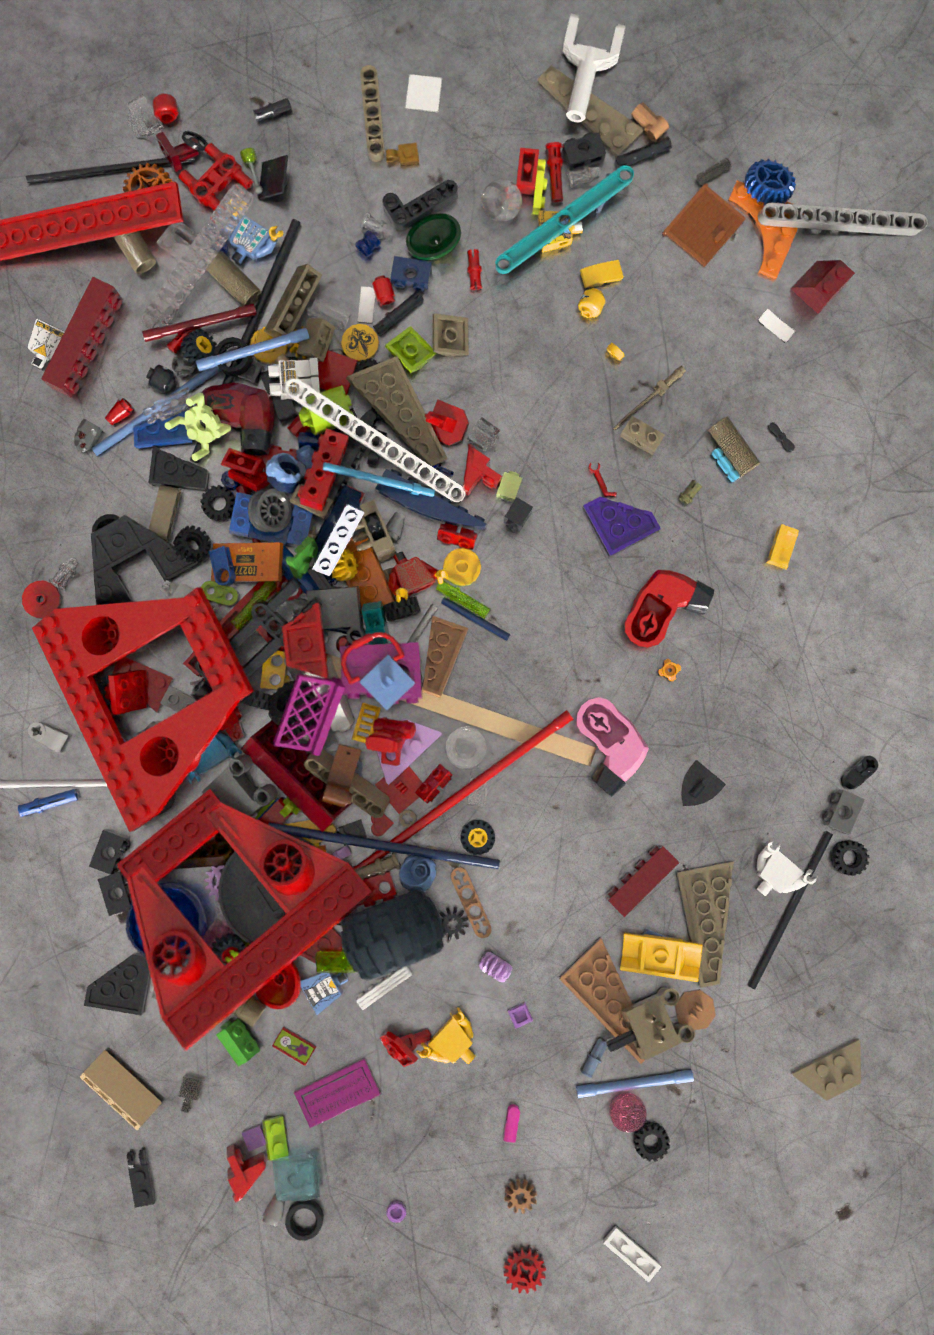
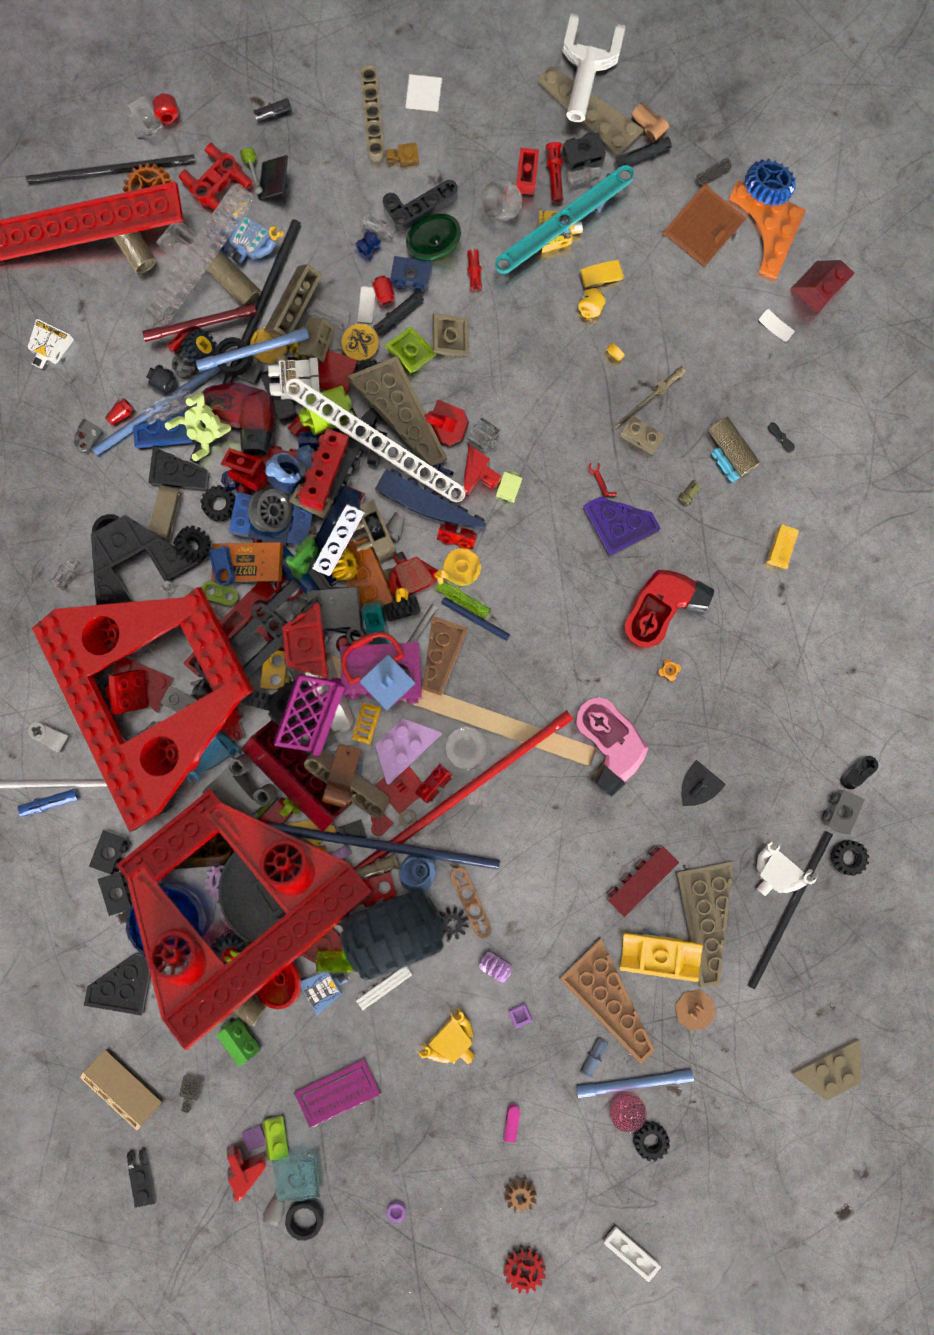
(50, 594): red plate -> none
(82, 337): dark red brick -> none
(183, 151): dark red piece -> none
(245, 614): clear neon green pin -> none
(294, 1046): slope -> none
(390, 737): red piece -> none
(402, 1047): red piece -> none
(414, 488): dark azure bar -> none
(477, 843): black wheel -> none
(517, 515): black brick -> none
(541, 184): neon yellow plate -> none
(651, 1026): dark tan piece -> none
(850, 215): light grey beam -> none

